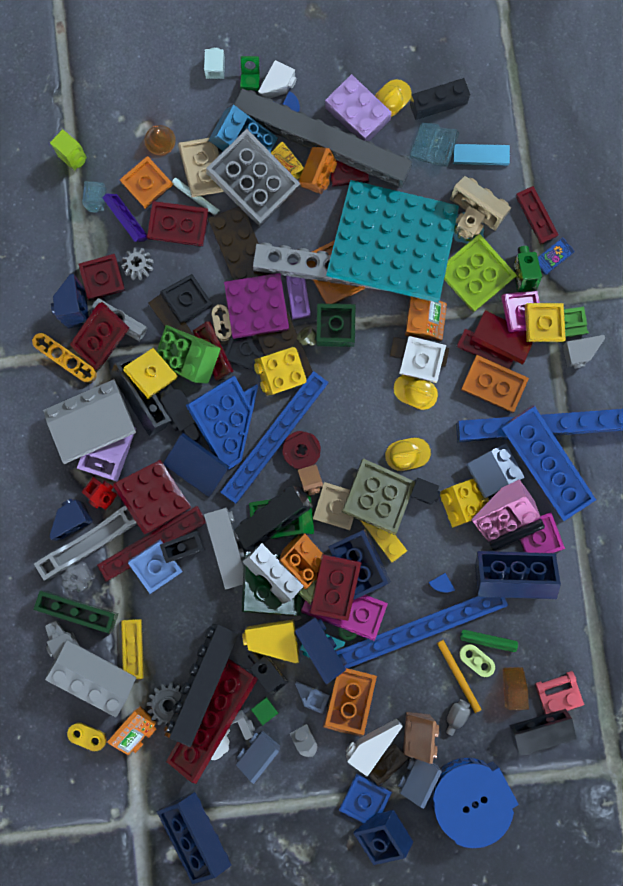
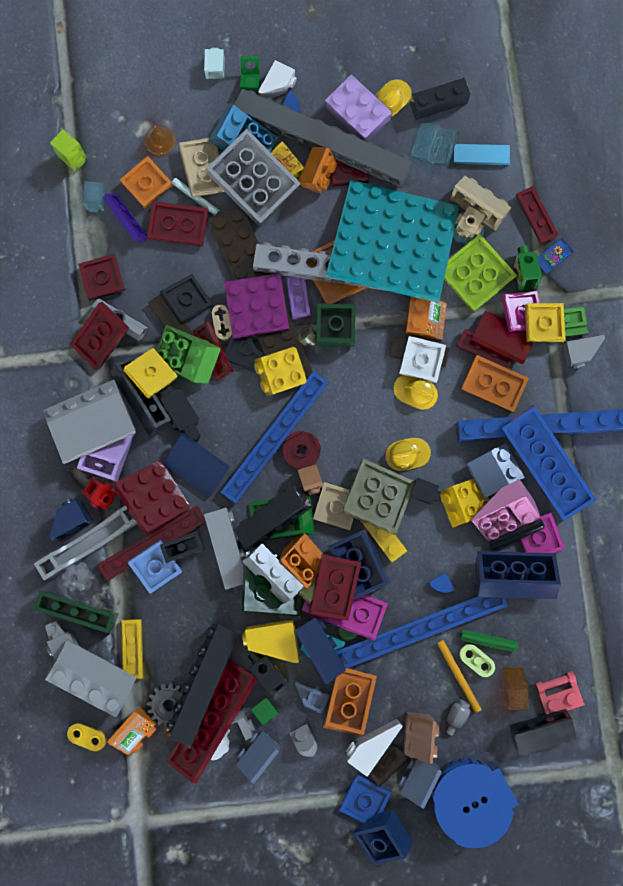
(64, 358): light orange beam -> none
(71, 303): dark blue slope -> none
(144, 265): light grey gear -> none
(194, 838): dark blue slope -> none
(225, 418): blue wing -> none

